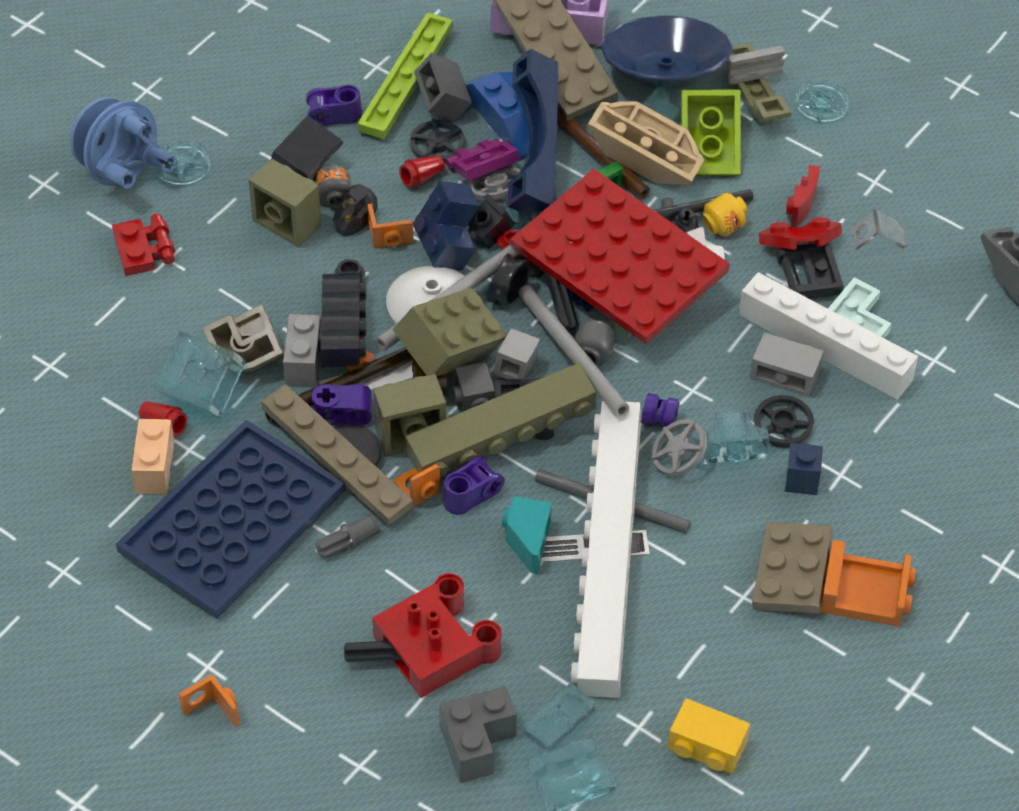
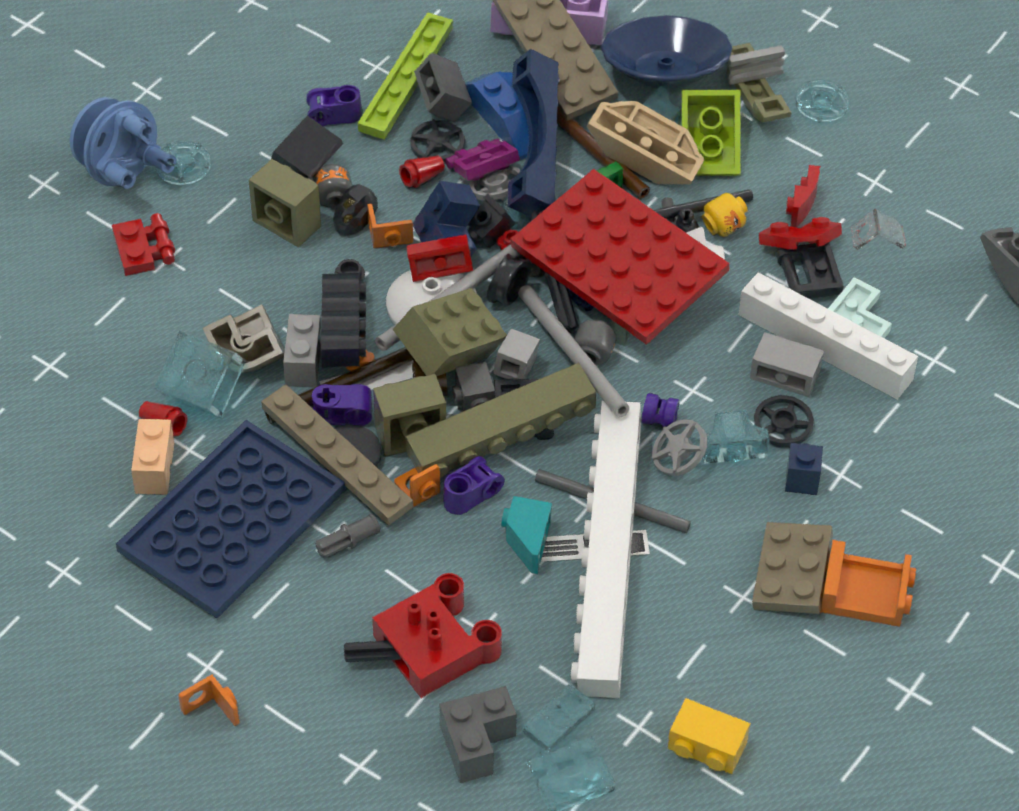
(439, 258): none -> red slope

